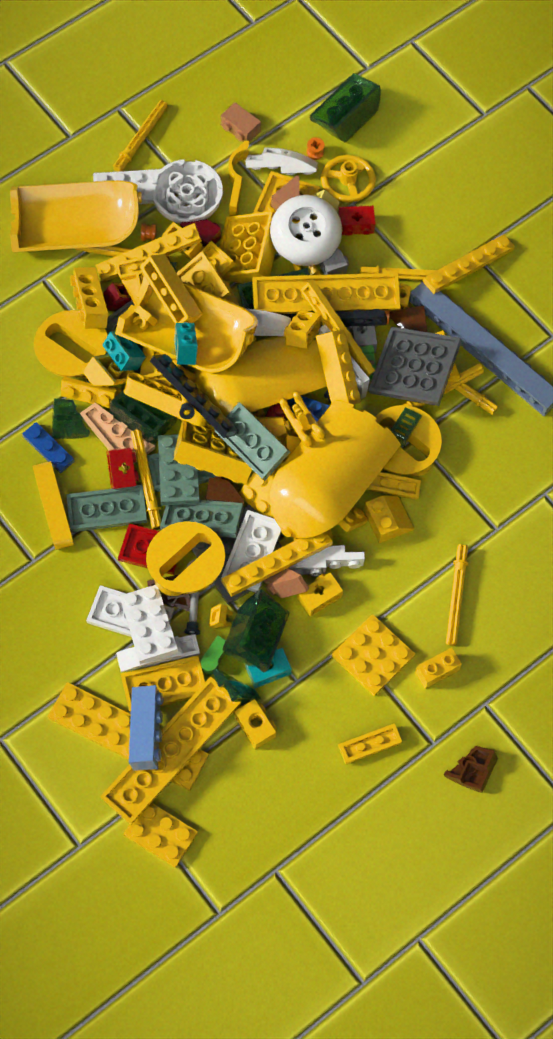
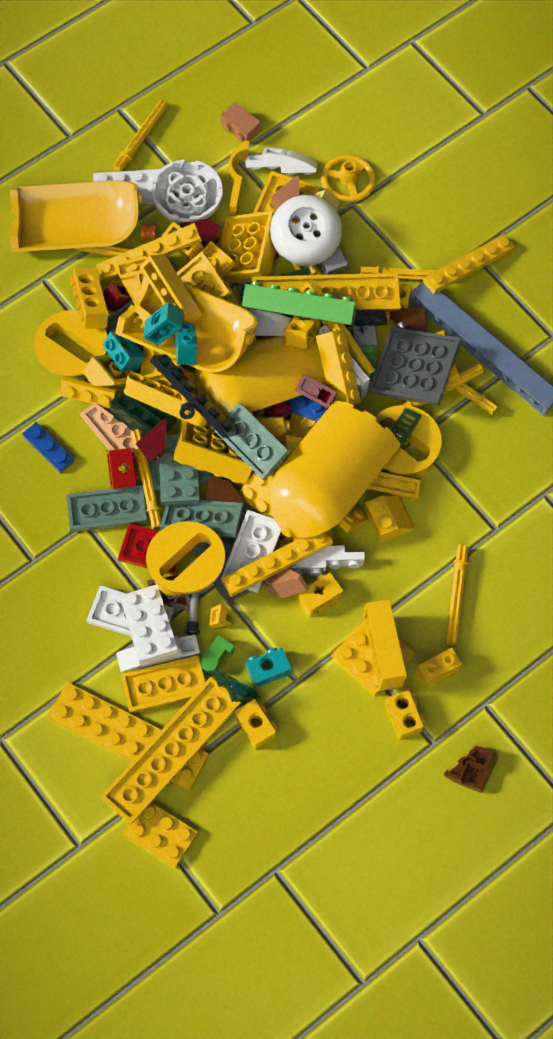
(53, 505): yellow beam -> none
(67, 421): clear green slope -> none
(144, 728): medium blue brick -> none
(153, 442): none -> dark red slope
(163, 323): none -> teal brick
(256, 631): clear green windscreen -> none
(299, 304): none -> bright green brick
(304, 419): yellow piece -> none
(312, 152): orange wheel -> none
(316, 391): none -> slope
(348, 107): clear green windscreen -> none
(357, 220): red brick -> none
(370, 743): yellow plate -> none
(384, 645): none -> yellow brick
(400, 715): none -> yellow brick

